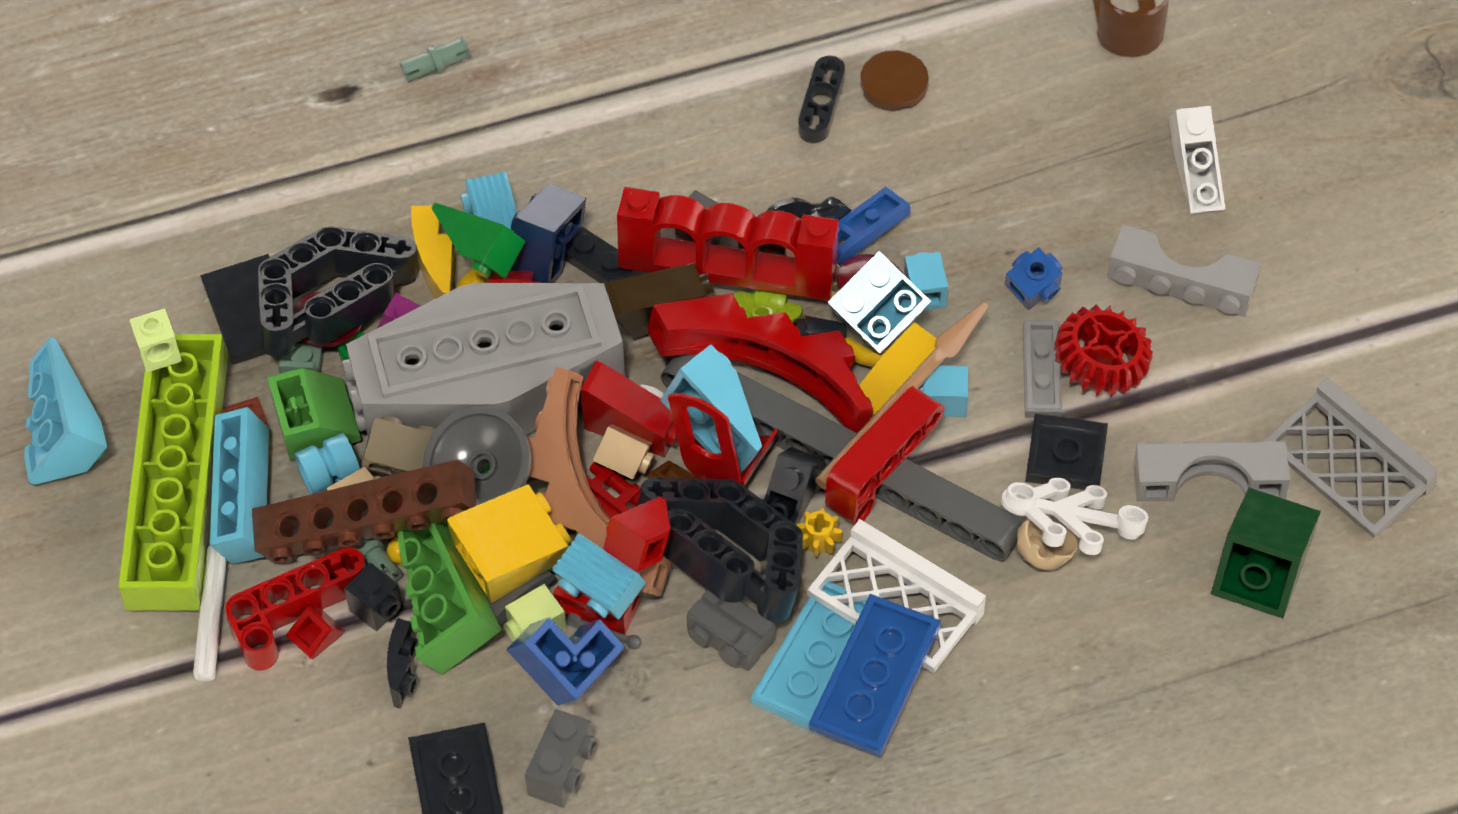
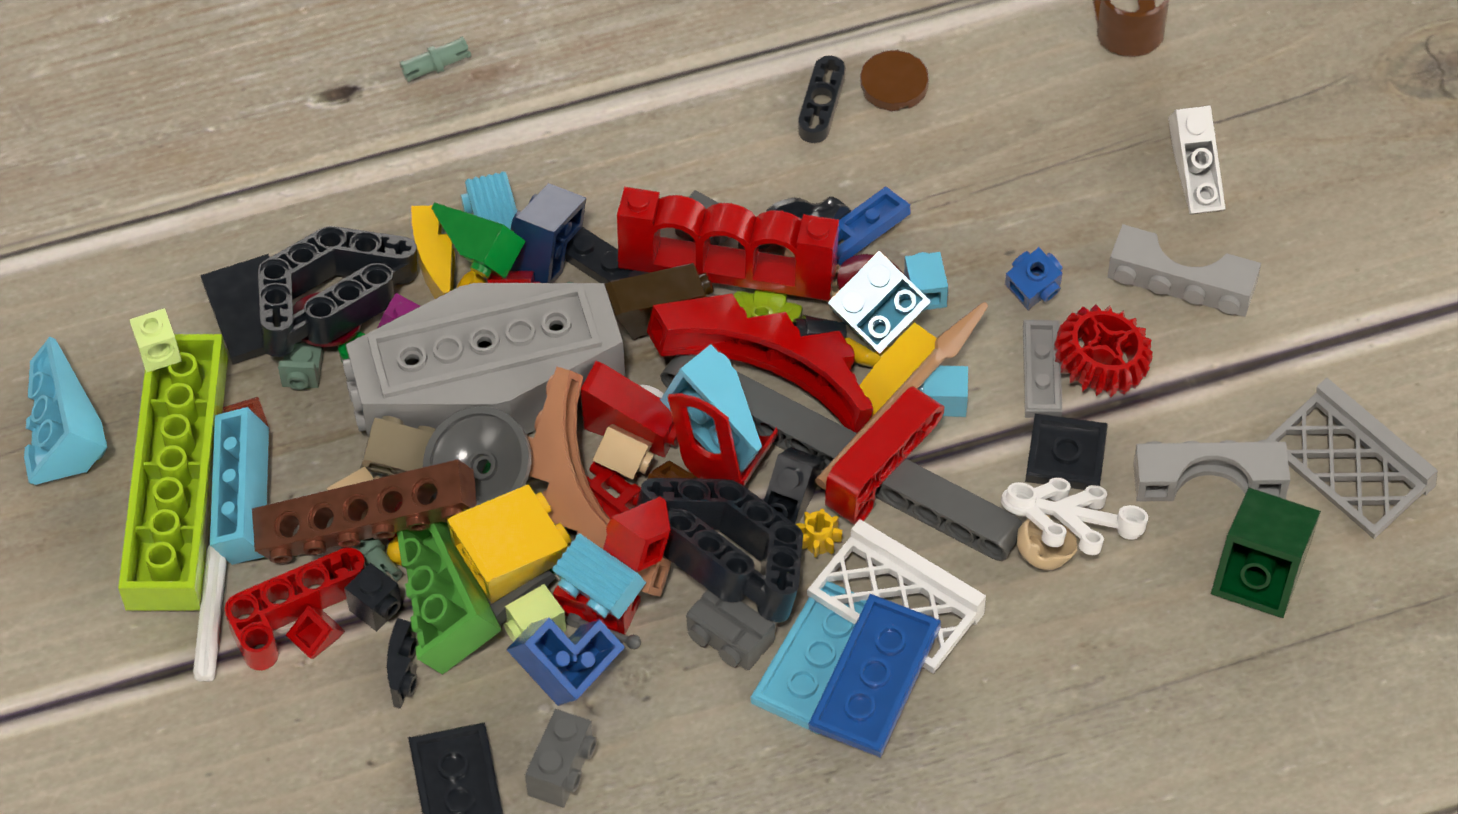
(311, 408): bright green slope -> none
(326, 465): medium azure wheel -> none

